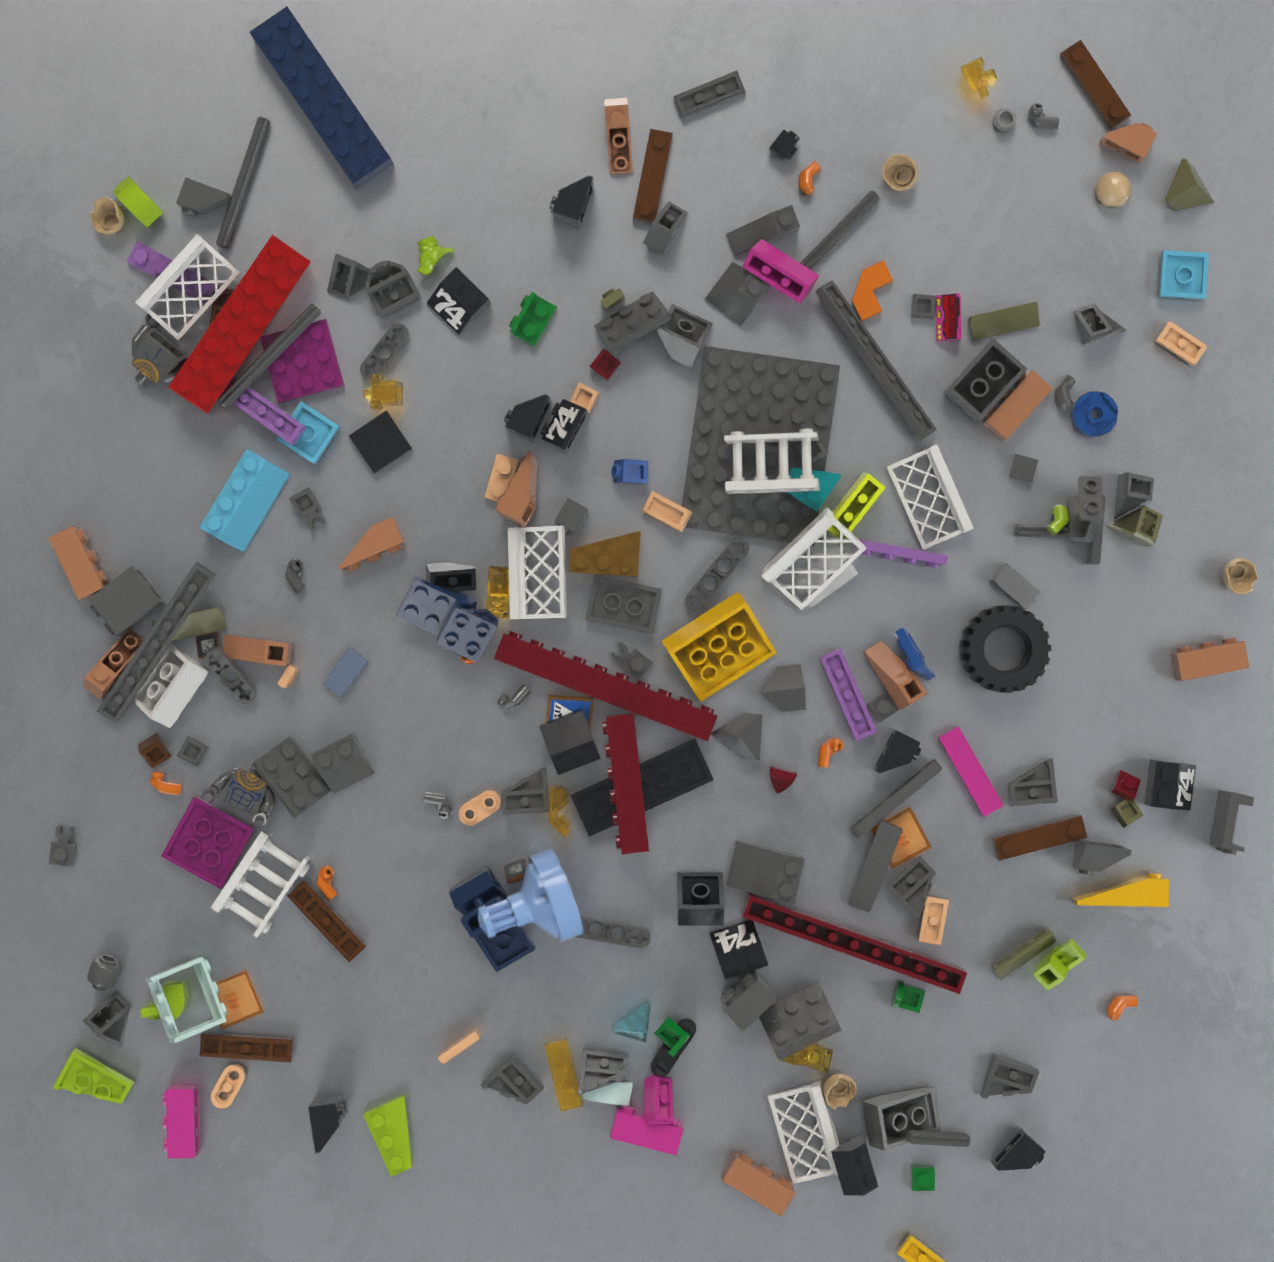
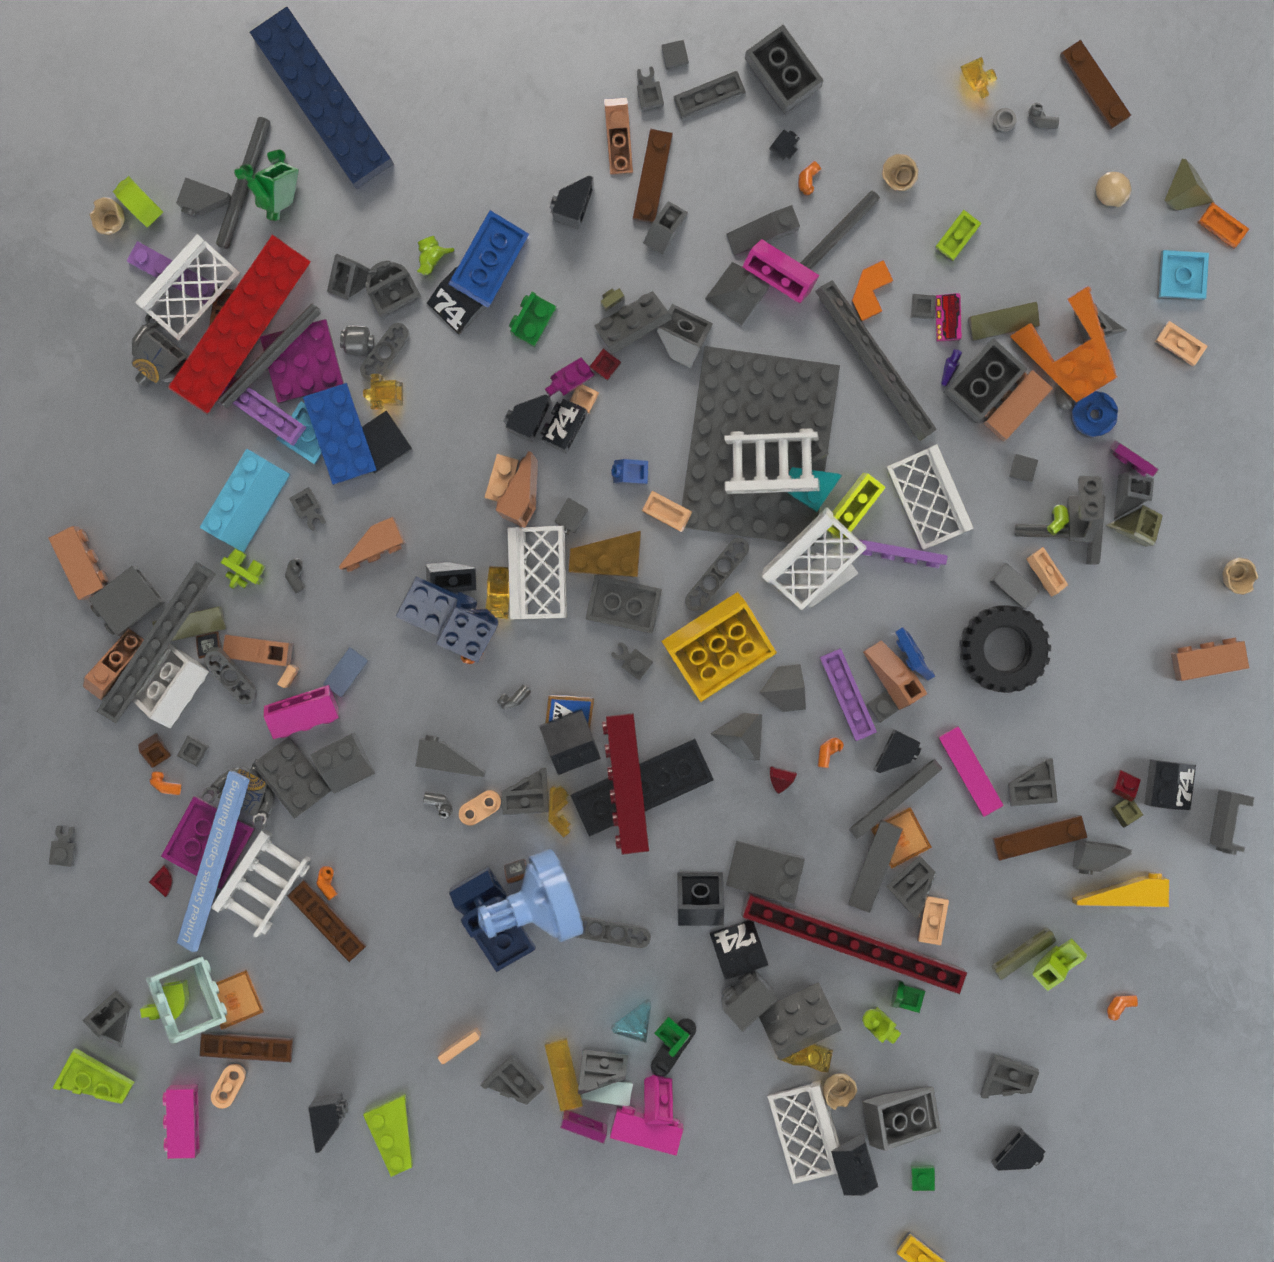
(104, 972): dark grey head -> none
(163, 881): none -> dark red tile
(213, 861): none -> light blue tile
(234, 562): none -> lime hips
(272, 186): none -> green torso
(301, 712): none -> dark pink brick
(339, 433): none -> blue plate
(356, 340): none -> dark grey head
(443, 757): none -> dark grey slope
(488, 259): none -> blue plate
(570, 377): none -> magenta plate
(584, 1126): none -> magenta tile
(606, 687): dark red brick -> none
(650, 92): none -> dark grey plate
(675, 54): none -> dark grey tile
(758, 1183): nougat brick -> none
(783, 69): none -> dark grey brick
(880, 1025): none -> lime hips
(938, 1138): dark grey axle -> none
(951, 365): none -> dark purple bar
(958, 235): none -> lime plate
(1047, 571): none -> light nougat plate
(1083, 368): none -> orange wing
(1131, 140): nougat slope -> none
(1139, 464): none -> magenta plate
(1223, 225): none -> orange tile

